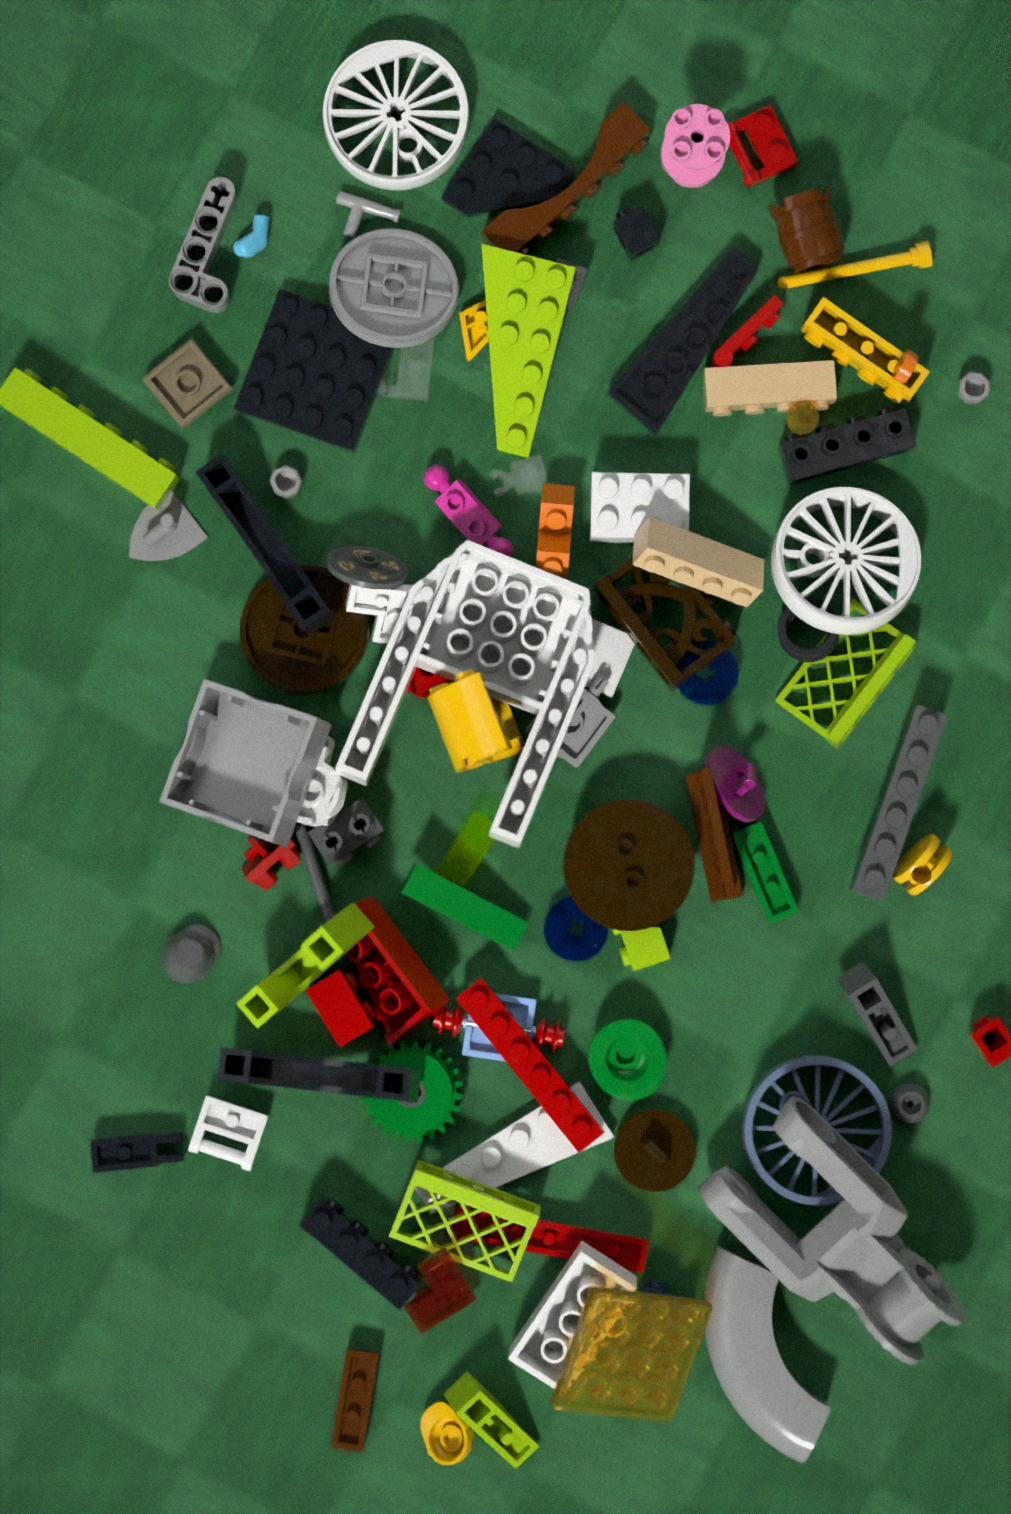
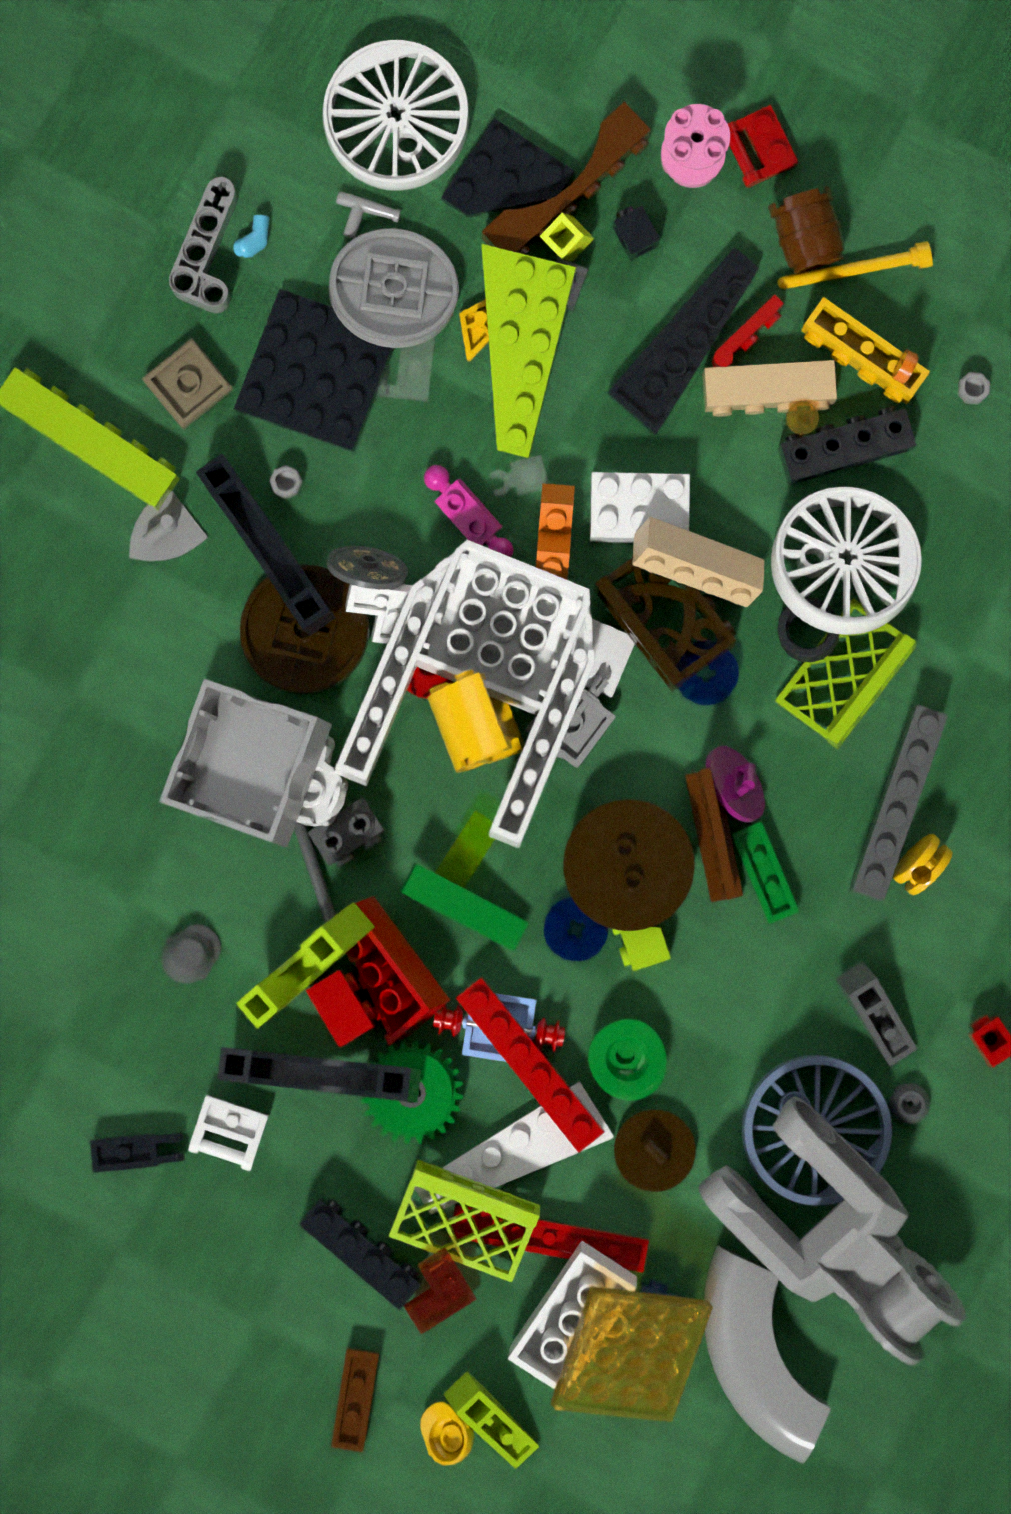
(265, 855): red hips -> none
(567, 237): none -> neon yellow brick

